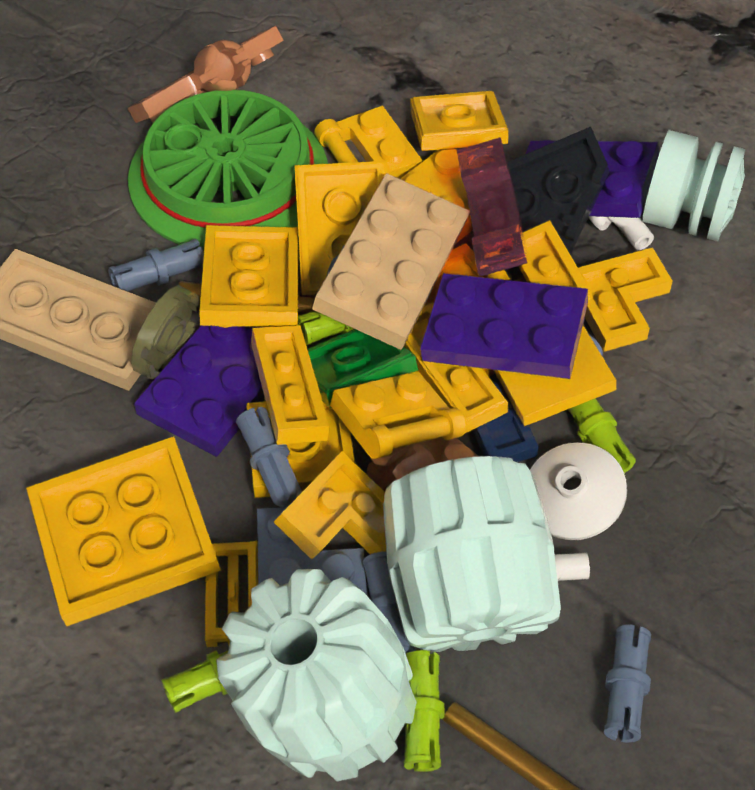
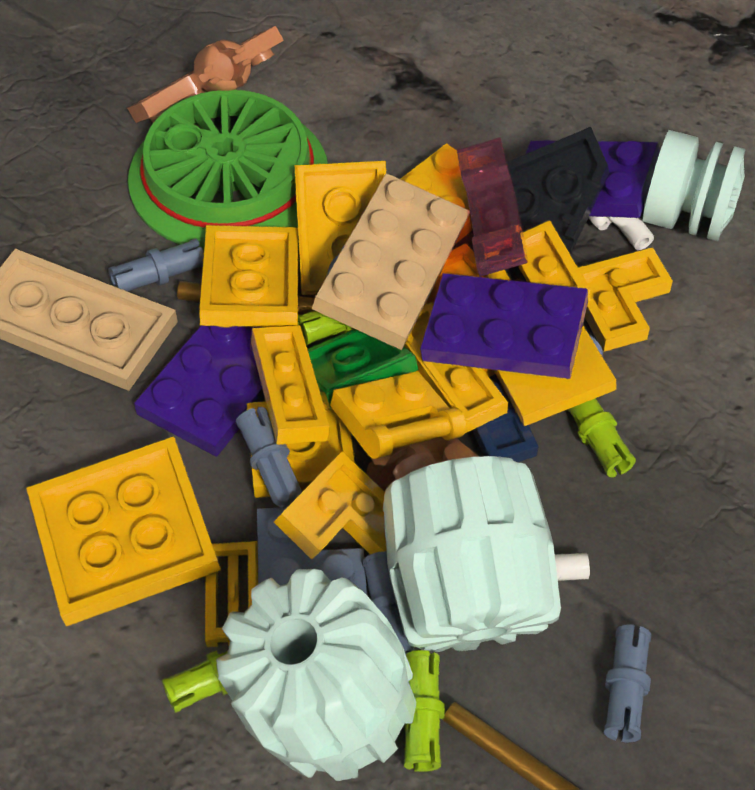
(164, 331): olive tile -> none
(375, 138): yellow plate -> none
(457, 120): yellow plate -> none
(593, 504): white dish -> none

